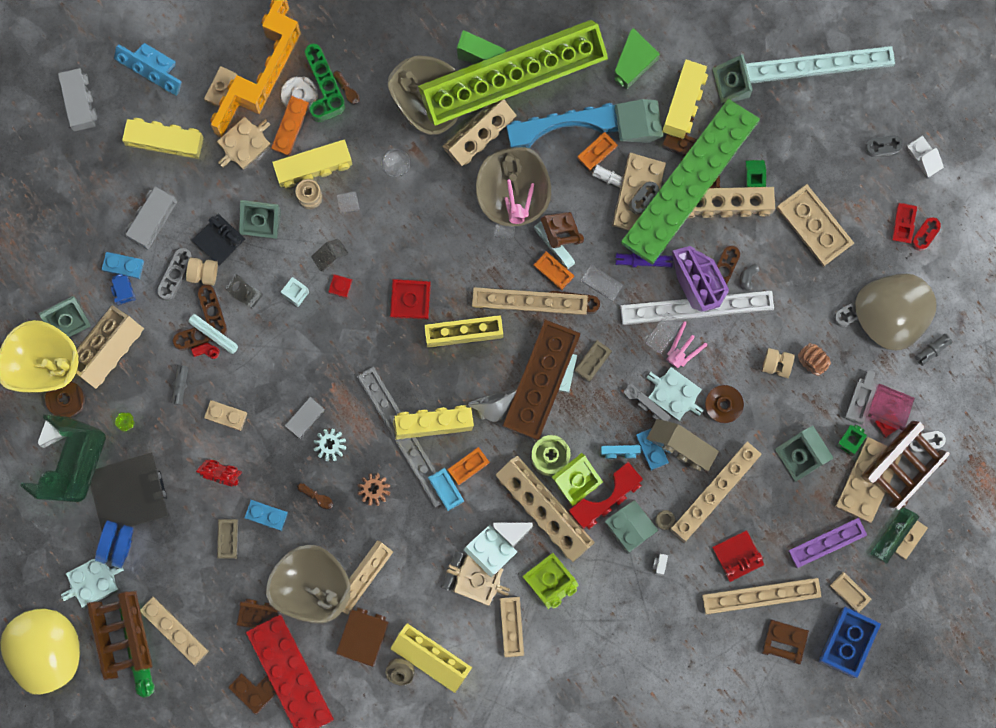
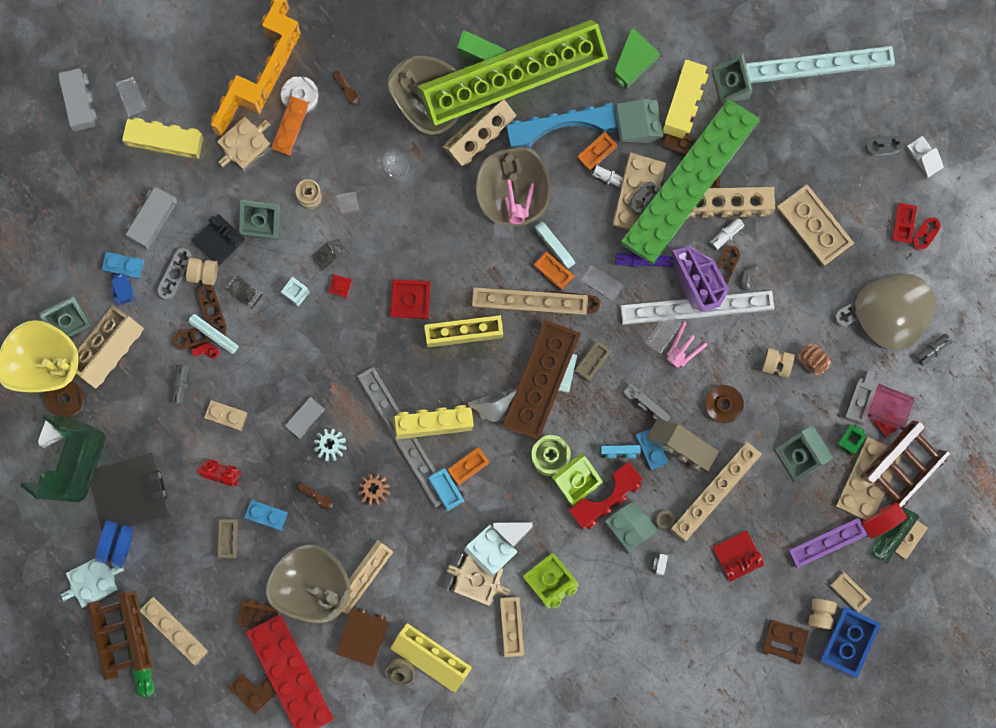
(40, 650): light yellow piece -> none
(124, 426): clear neon green plate -> none
(131, 97): none -> clear tile
(151, 65): dark azure bracket -> none
(219, 86): tan plate -> none
(312, 164): light yellow brick -> none
(323, 80): green beam -> none
(554, 510): tan brick -> none
(561, 224): reddish brown plate -> none
(675, 393): light aqua plate -> none
(727, 233): none -> white axle
(755, 173): green brick -> none
(761, 596): tan plate -> none
(822, 614): none -> tan wheel
(884, 521): none -> red slope
(928, 436): white beam -> none

